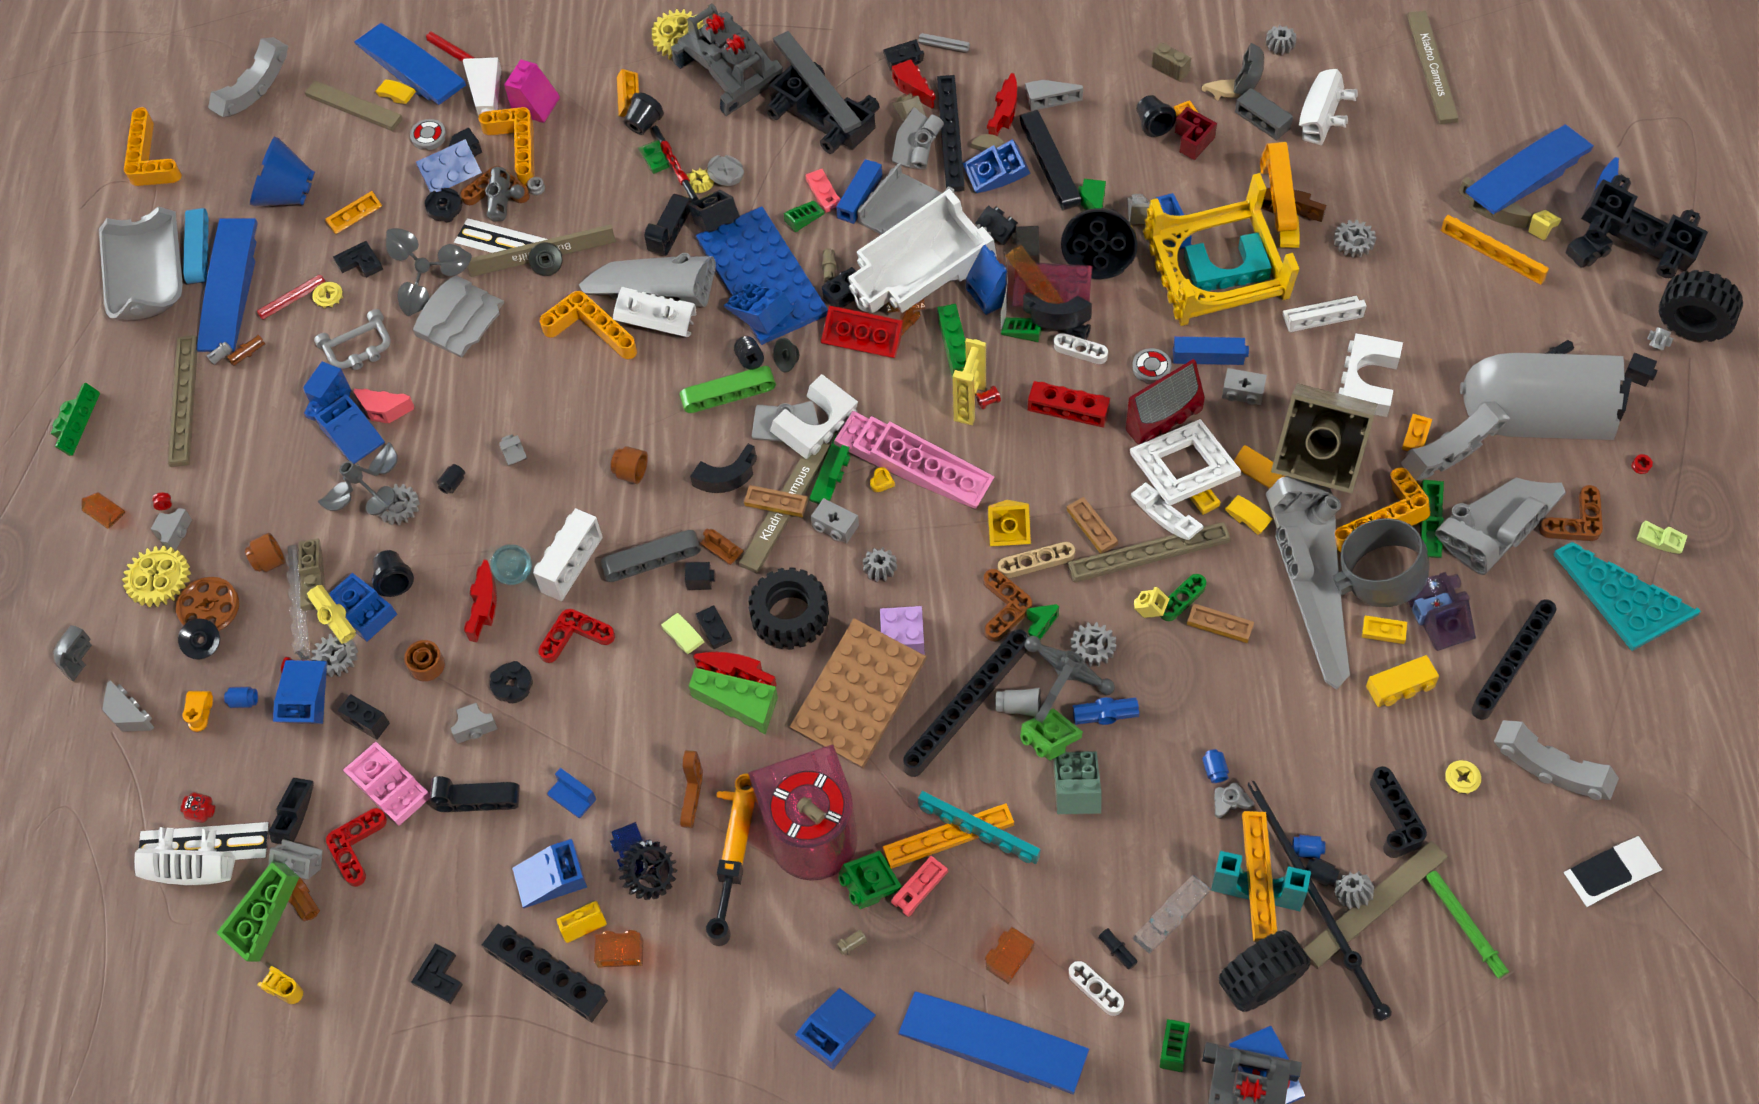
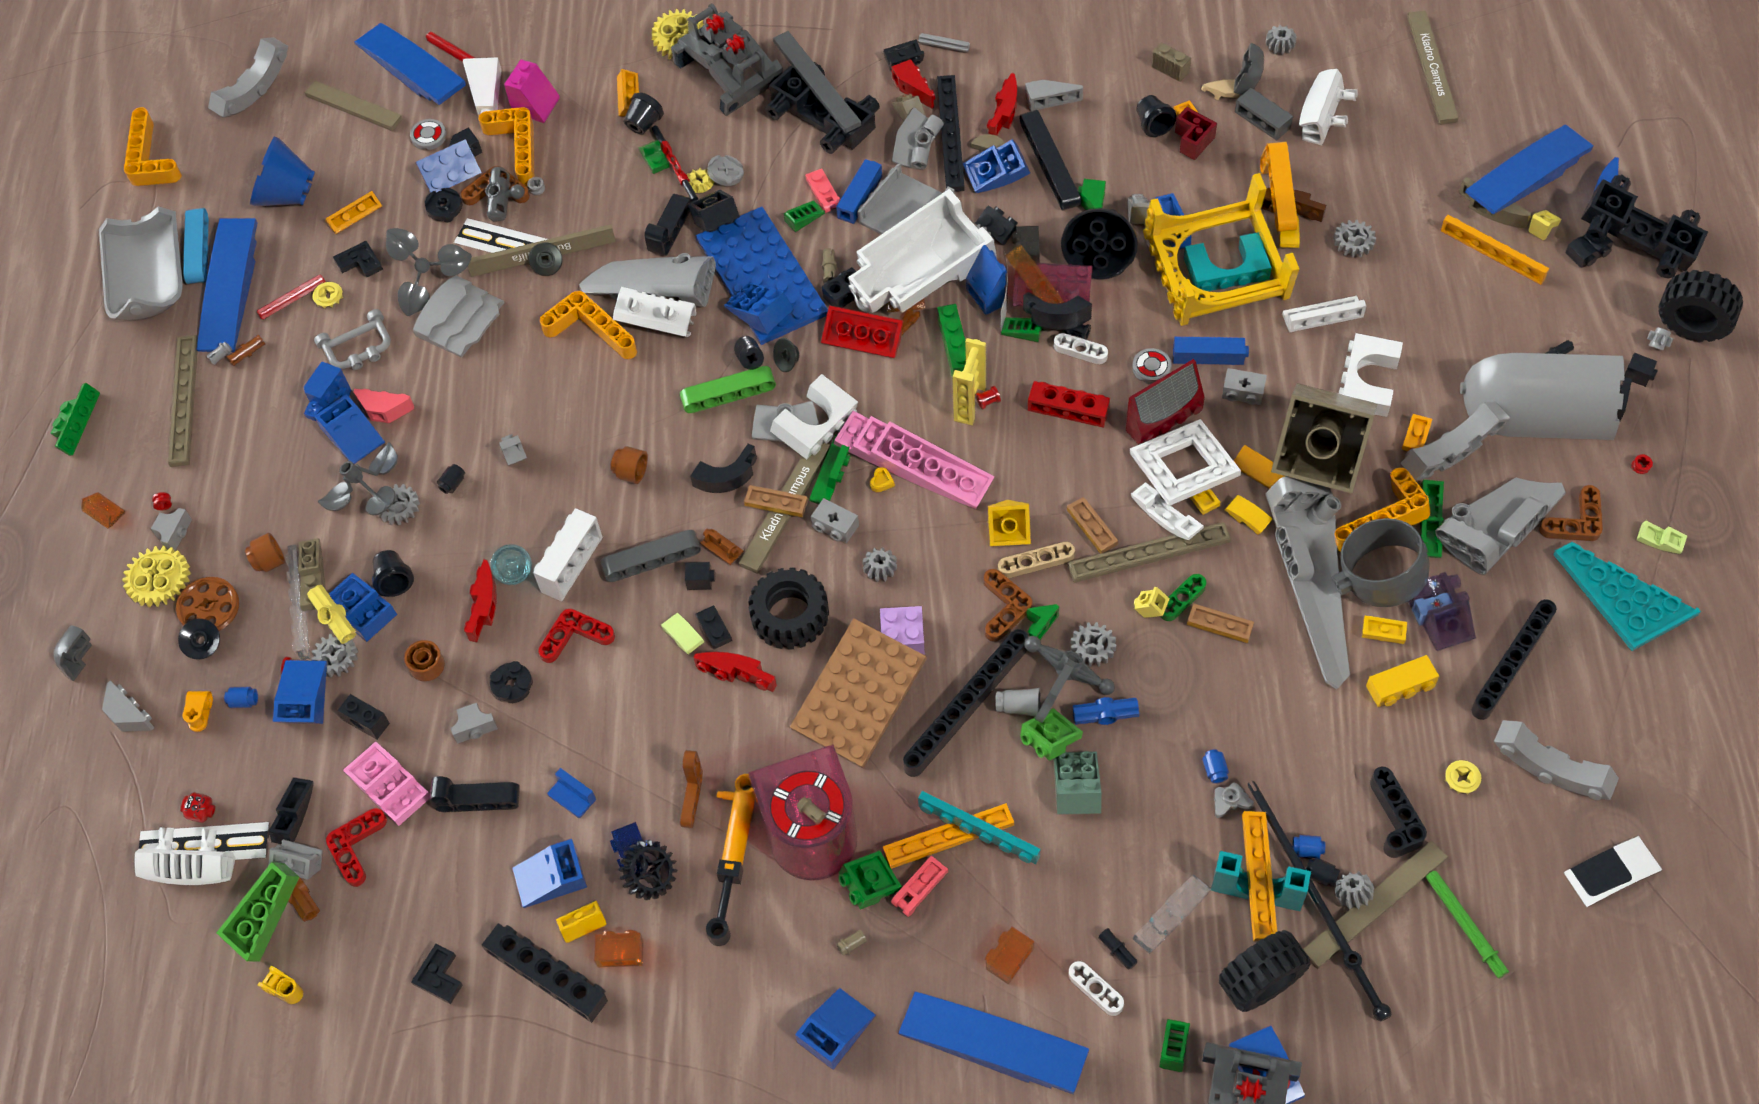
(396, 91): yellow slope -> none
(736, 697): bright green wedge -> none

